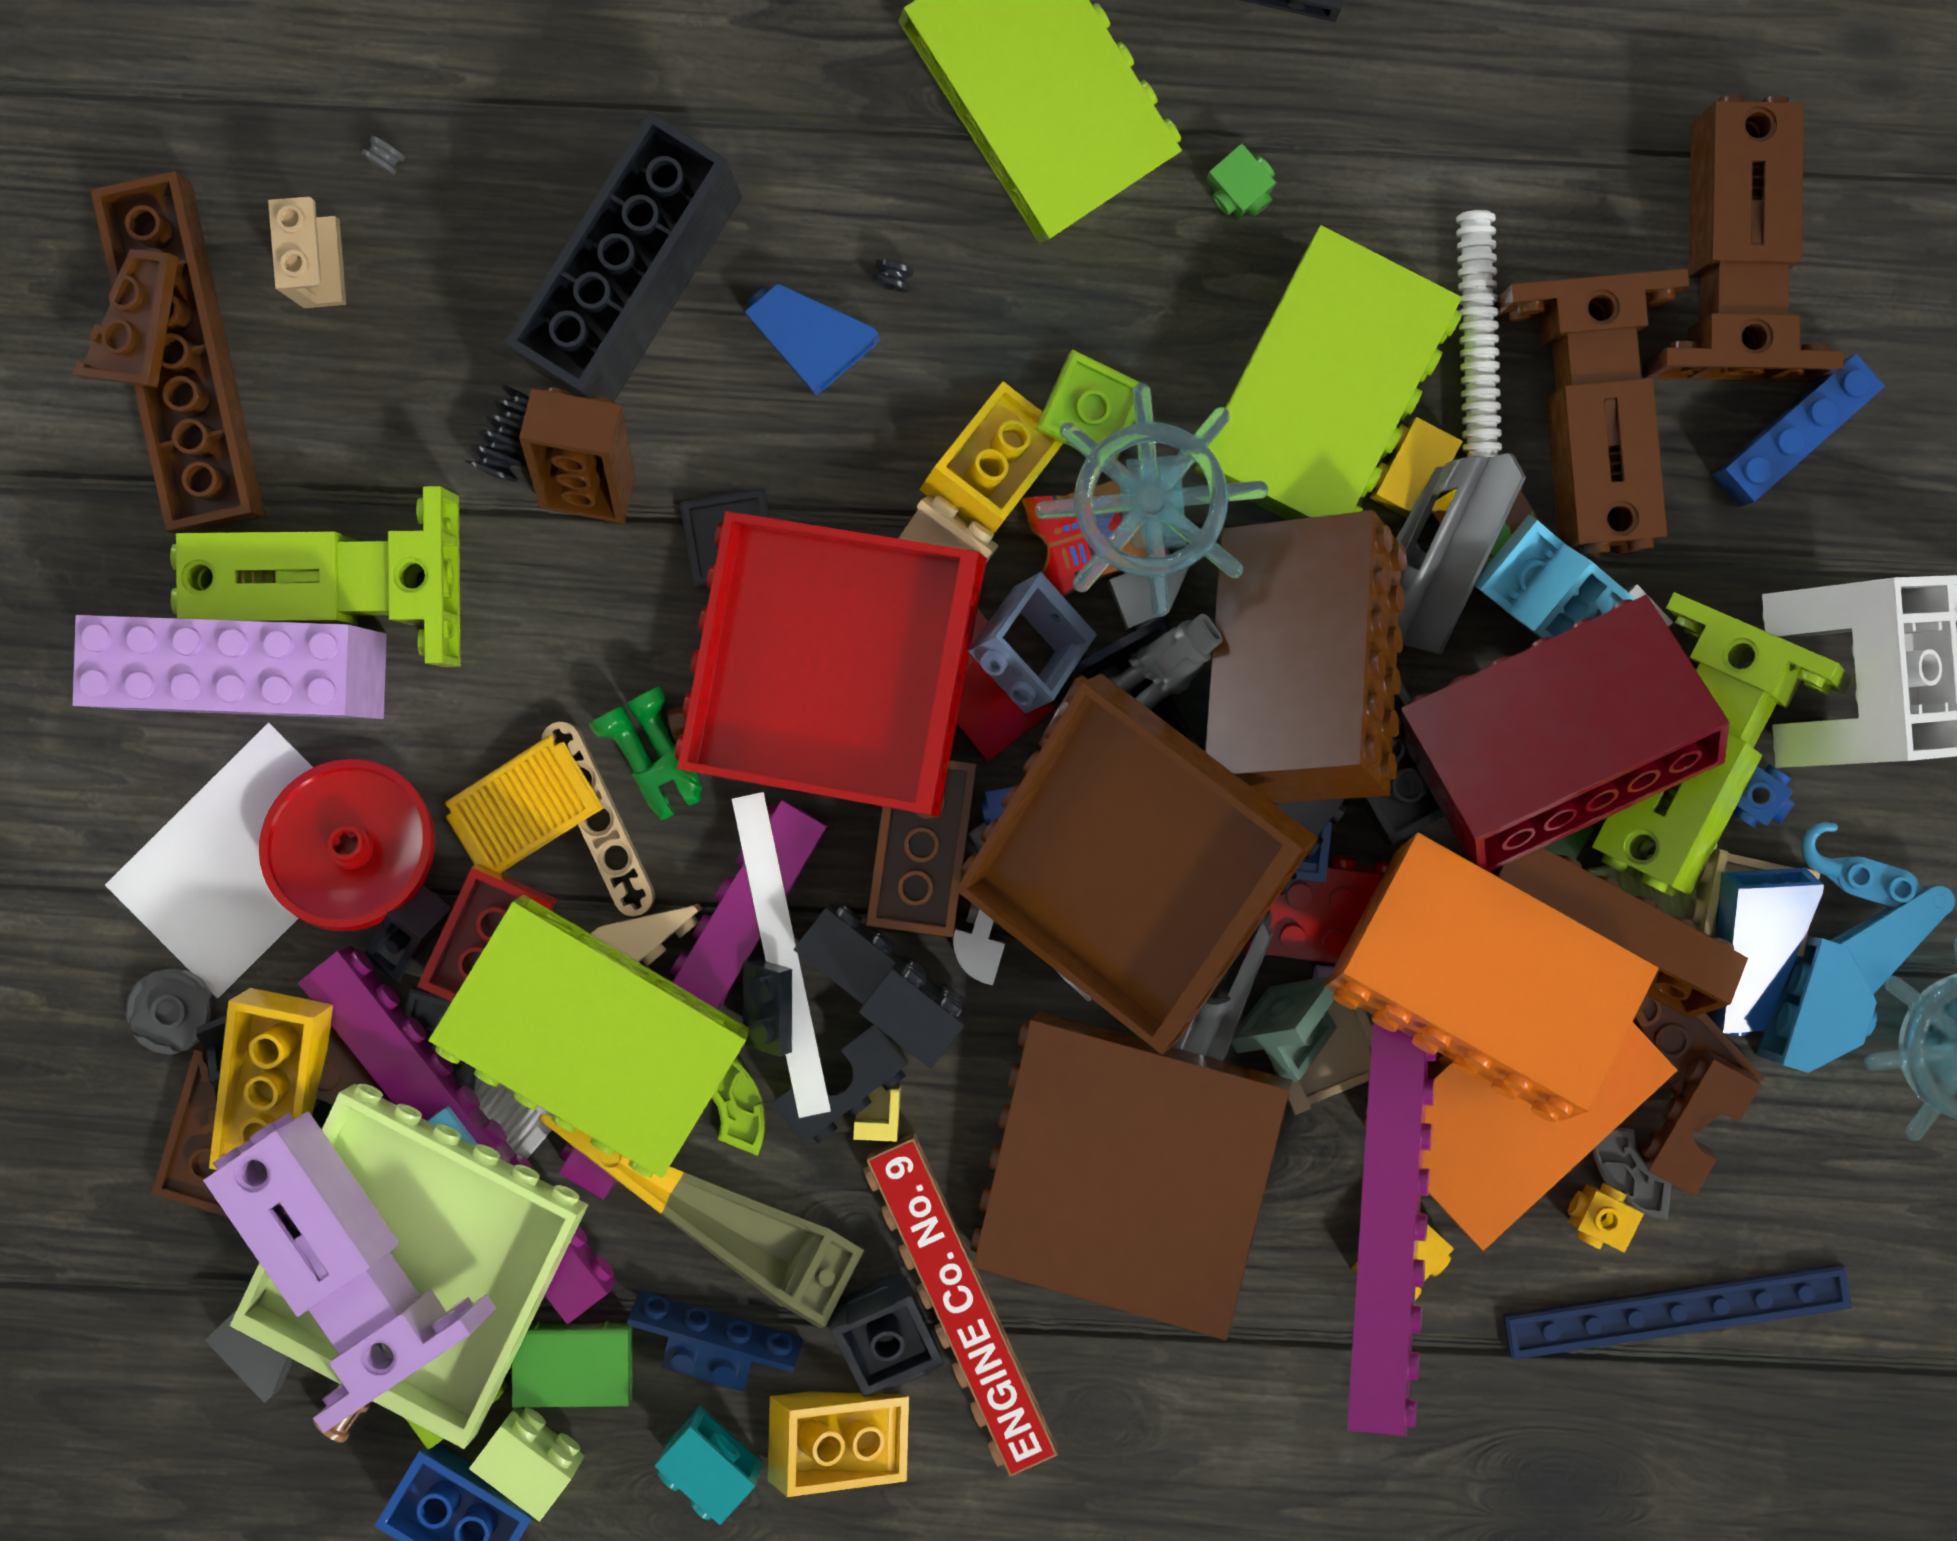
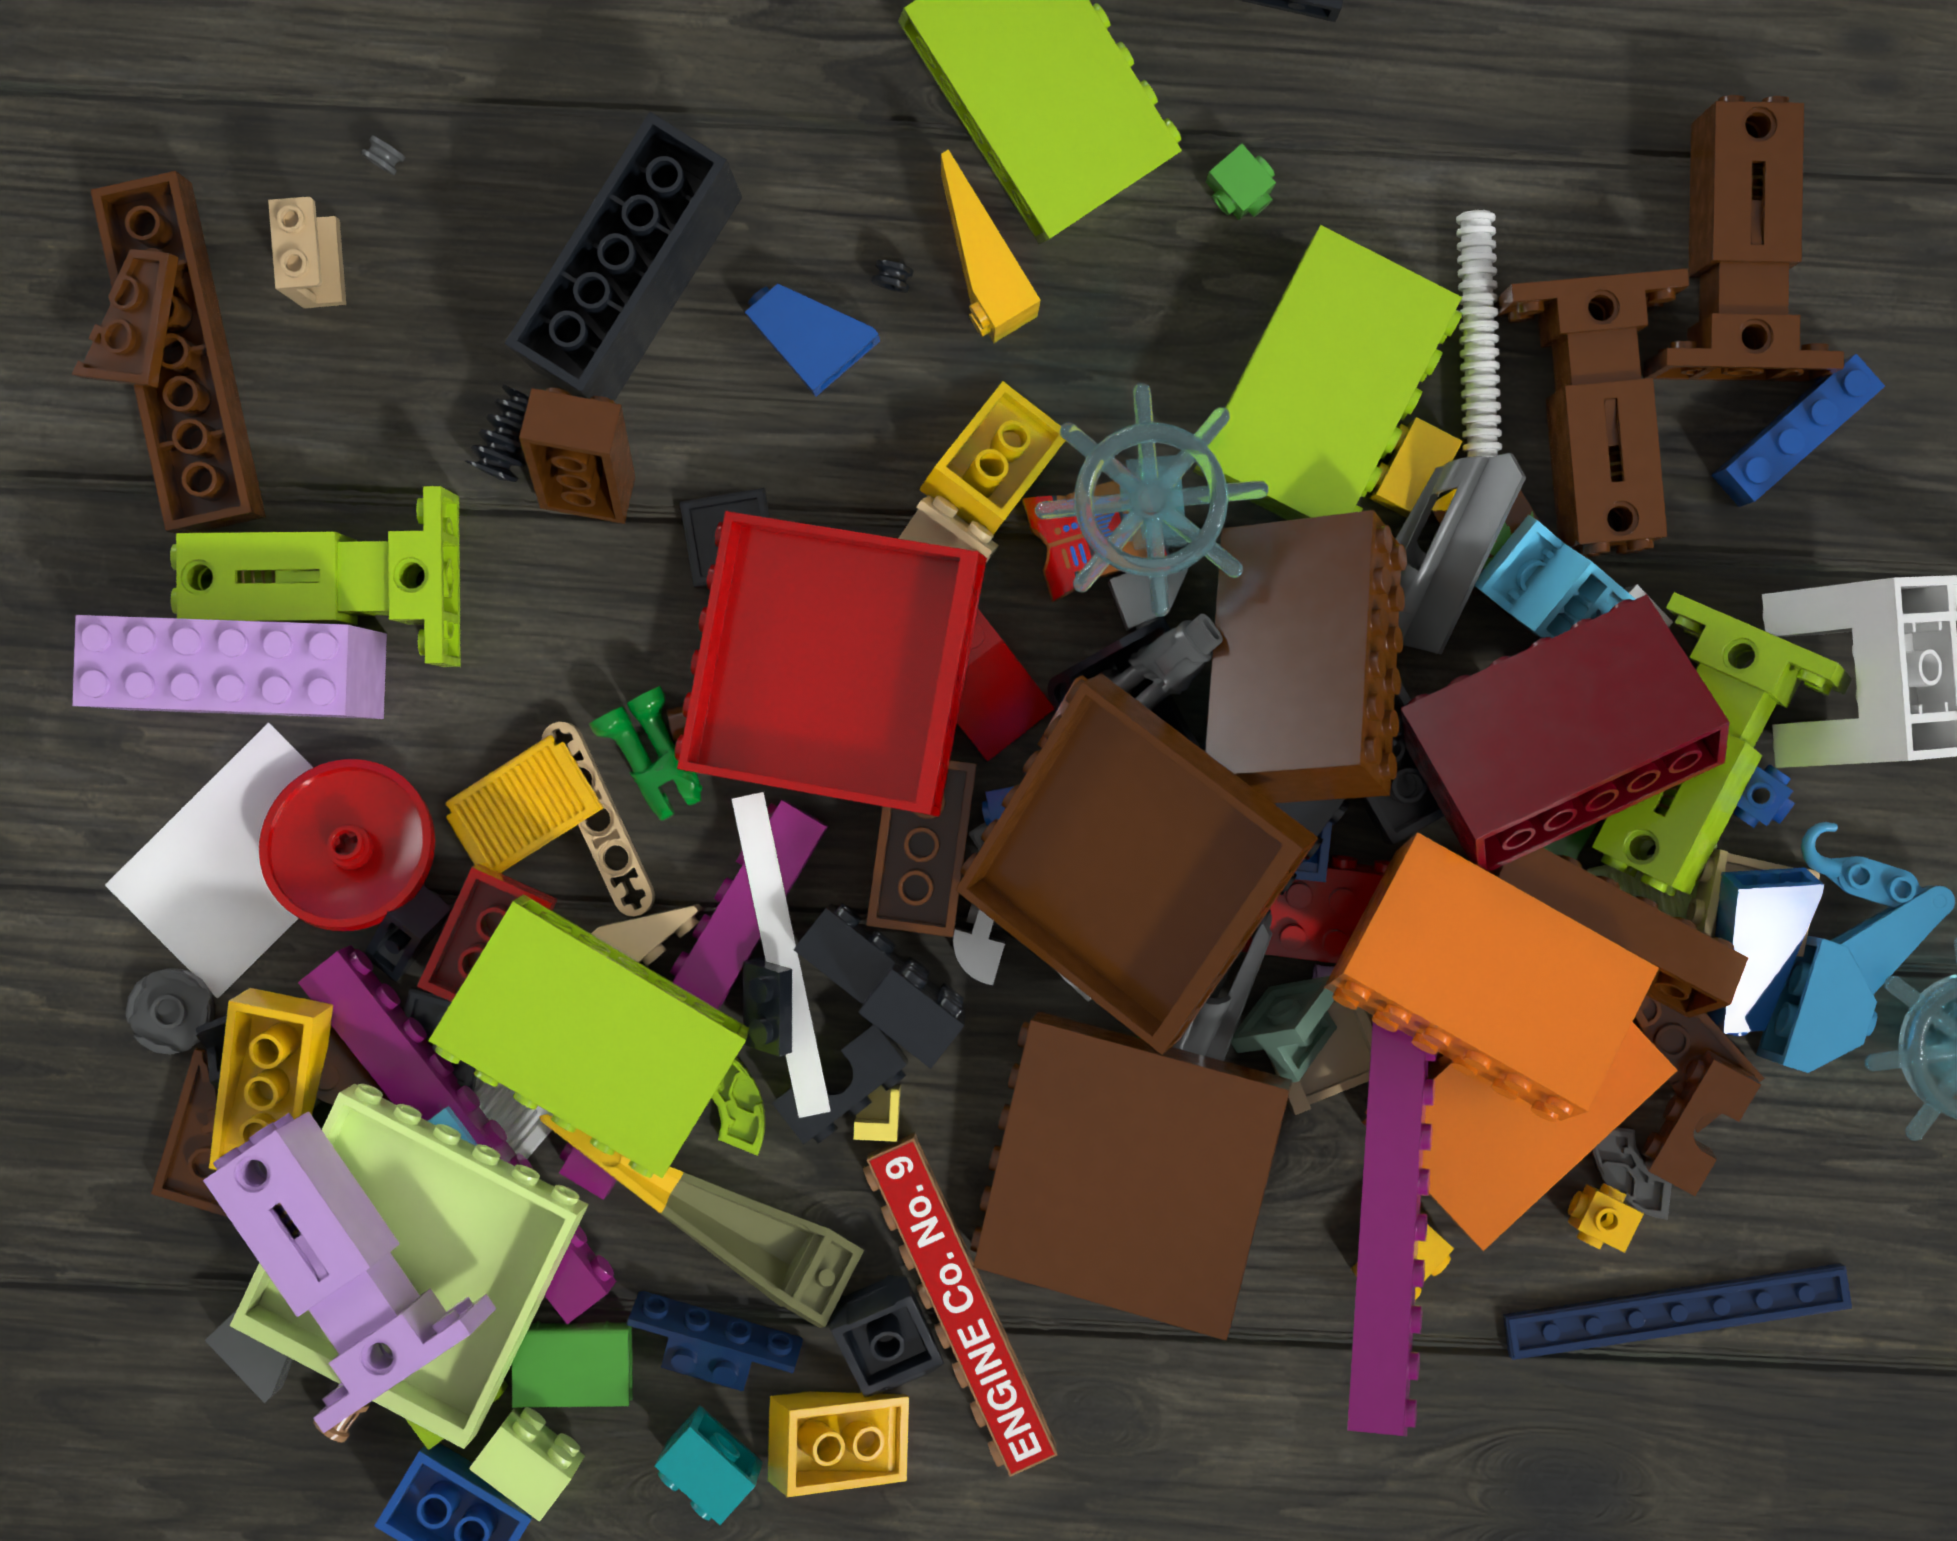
(994, 280): none -> yellow slope
(1066, 635): sand blue window -> none
(1089, 397): lime tile -> none

